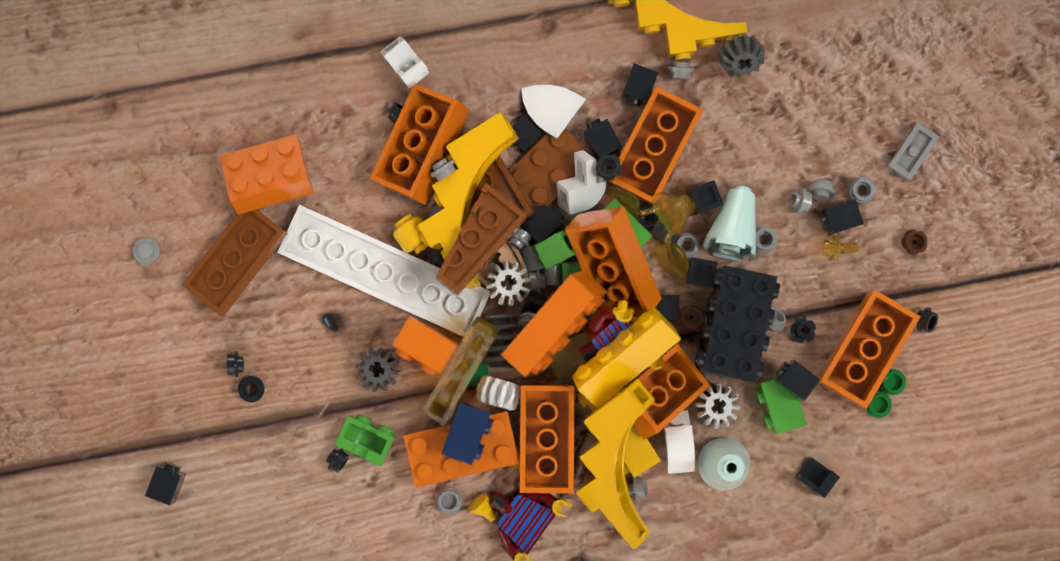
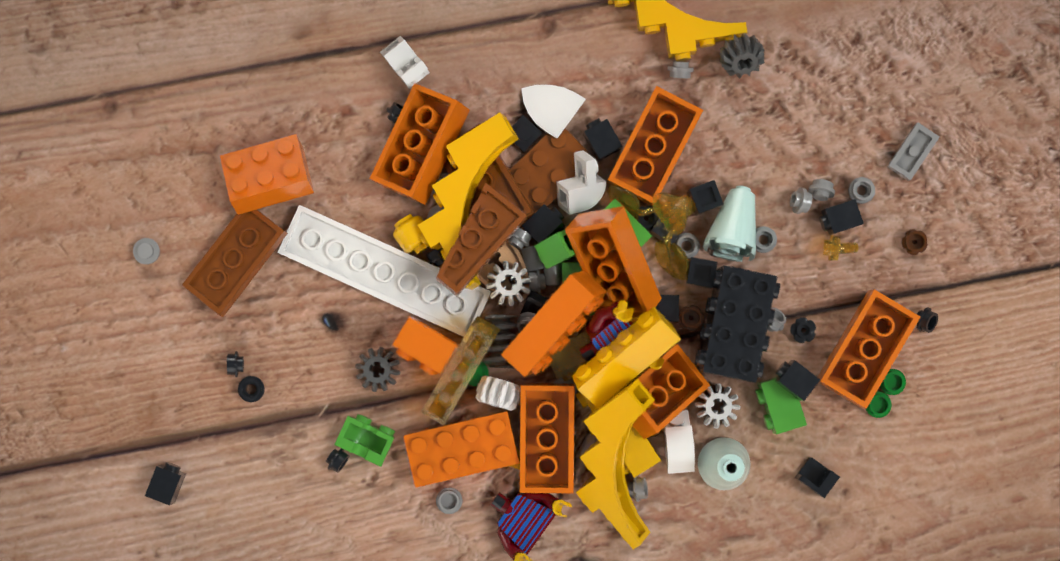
(443, 169): light grey plate -> none
(466, 433): dark blue brick -> none
(482, 507): yellow rock -> none
(606, 160): pearl dark grey plate -> none
(639, 85): black brick -> none

